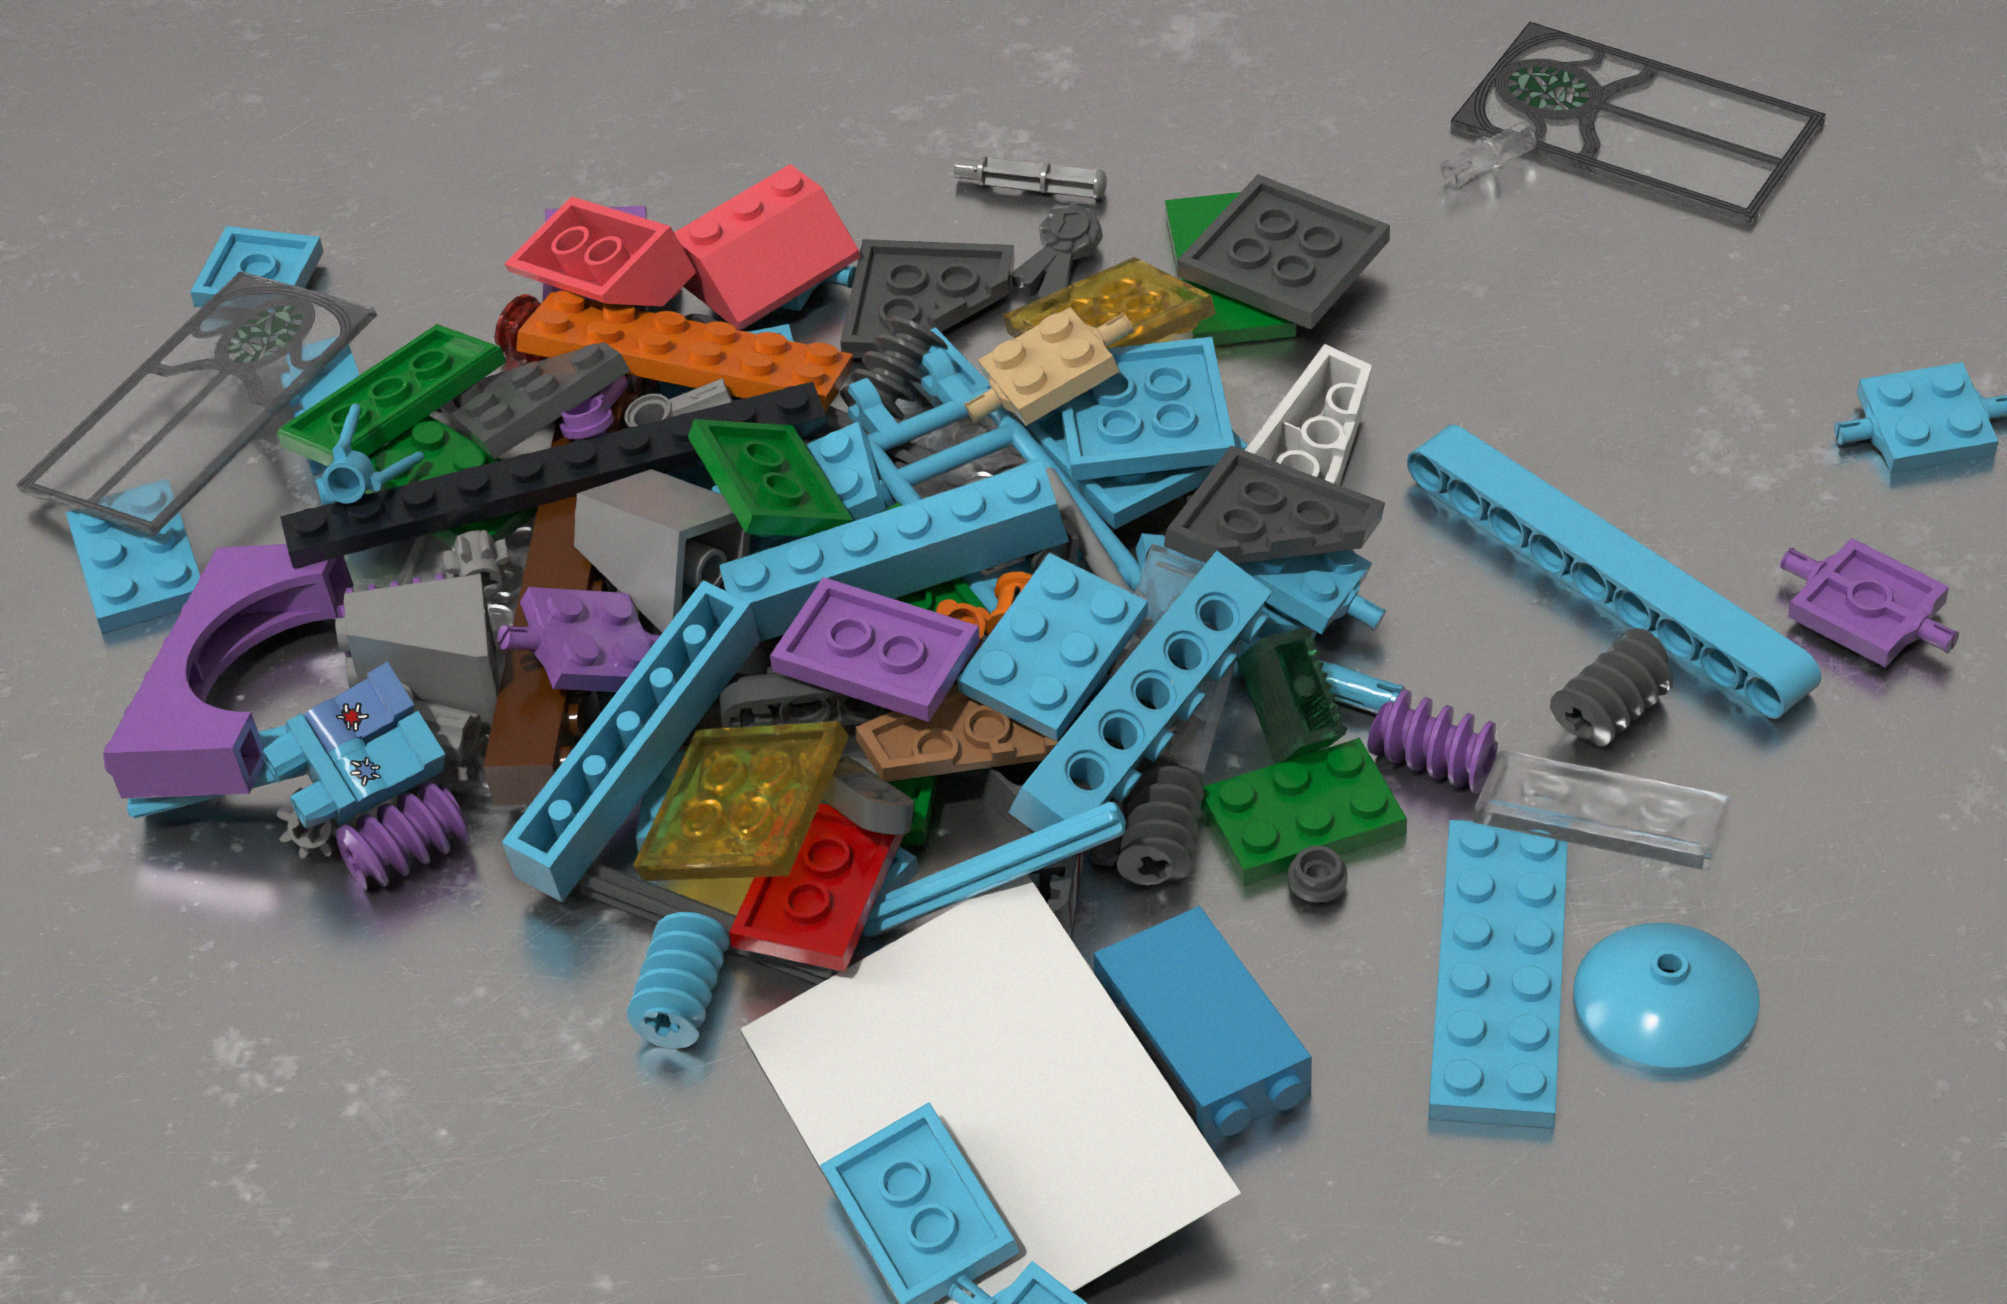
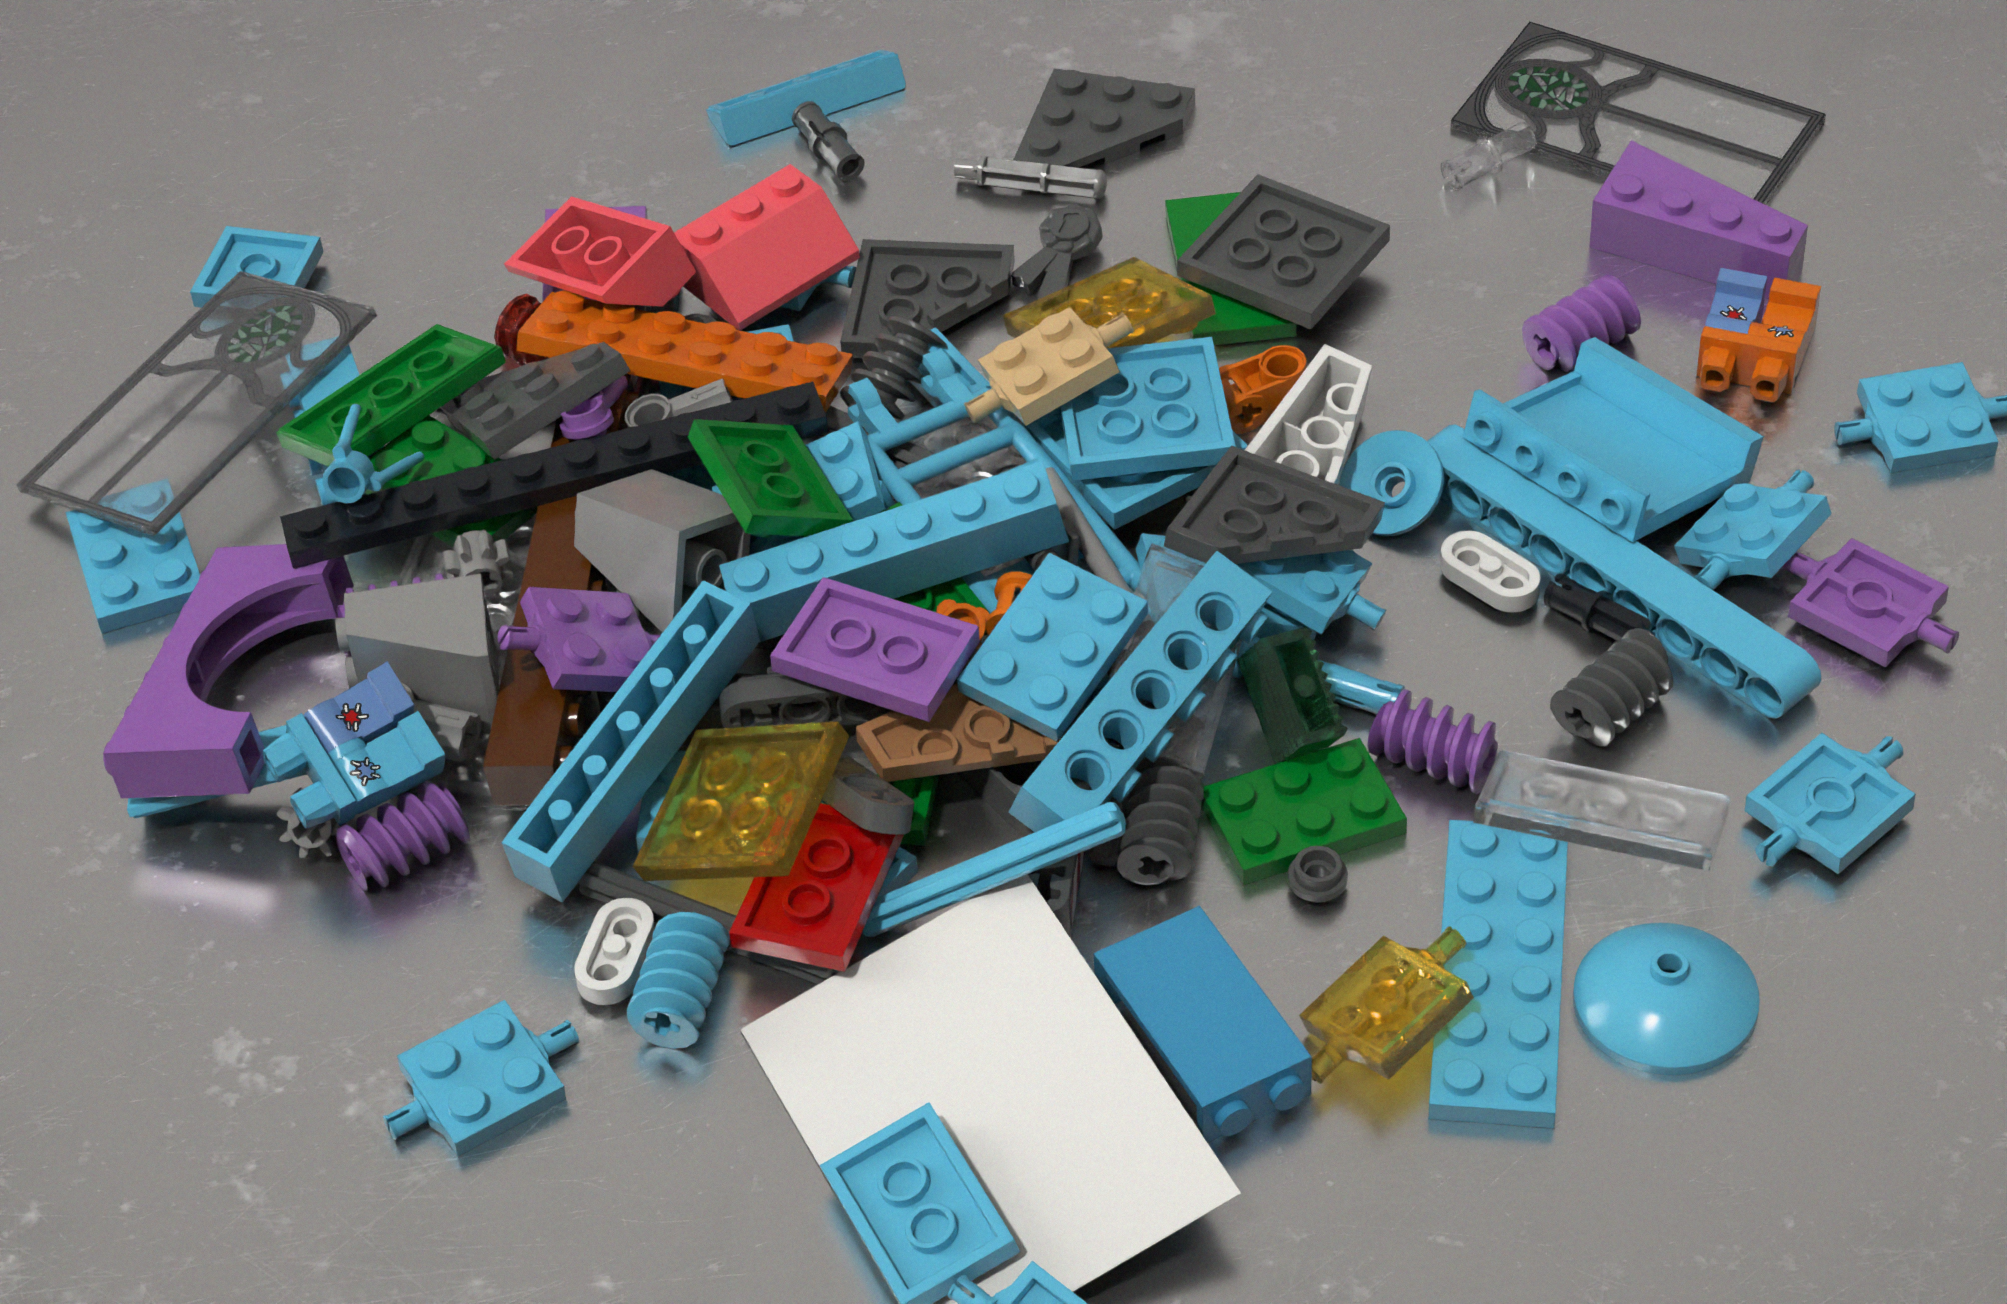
(481, 1078): none -> medium azure plate
(608, 961): none -> white plate
(830, 88): none -> medium azure slope
(840, 154): none -> dark grey pin
(1101, 118): none -> dark grey plate
(1260, 385): none -> orange piece
(1387, 1006): none -> clear yellow plate
(1394, 459): none -> medium azure dish
(1490, 571): none -> white plate
(1592, 608): none -> black axle
(1599, 311): none -> medium lavender piece
(1617, 442): none -> medium azure panel
(1691, 223): none -> medium lavender wedge
(1753, 530): none -> medium azure plate
(1754, 353): none -> orange hips
(1830, 802): none -> medium azure plate

